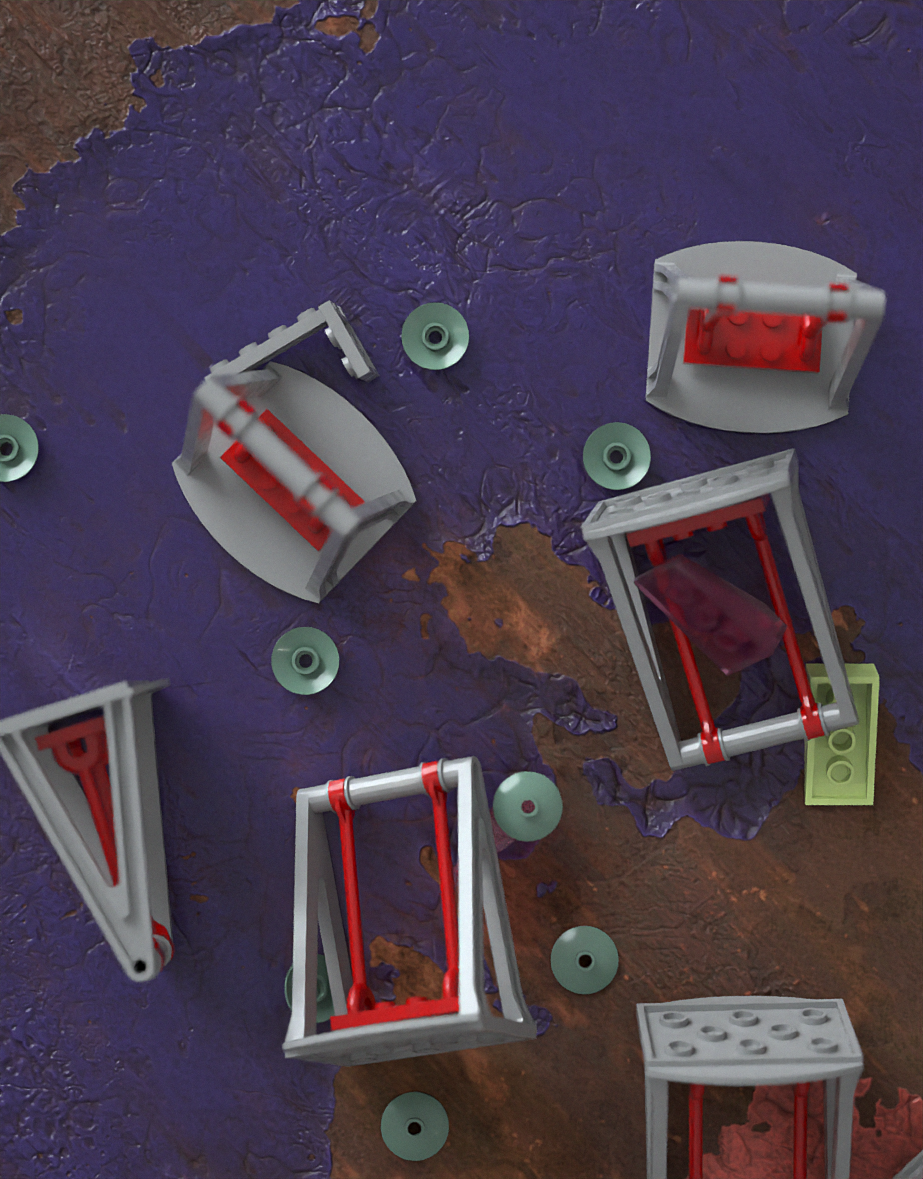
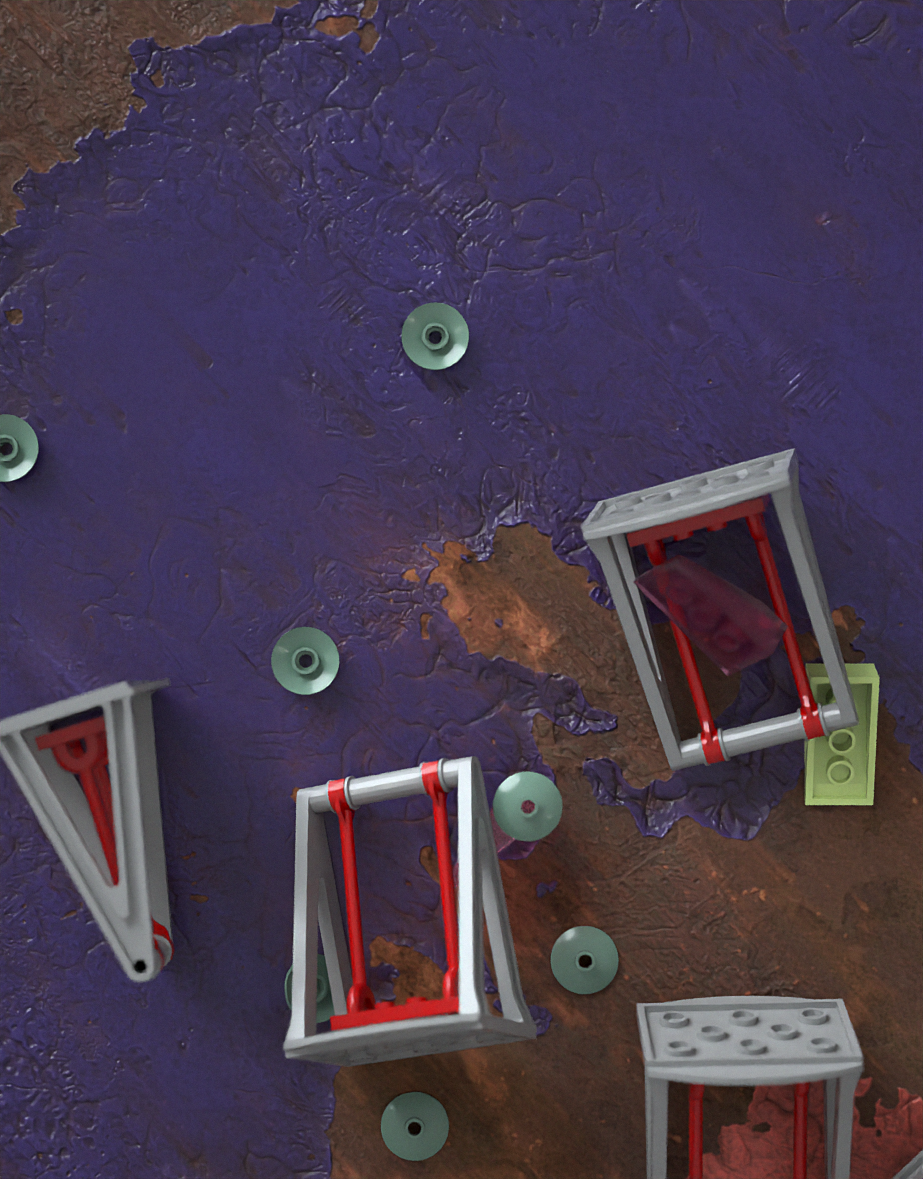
(289, 477): light grey piece -> none
(310, 322): light grey bracket -> none
(619, 438): sand green dish -> none
(757, 336): light grey piece -> none

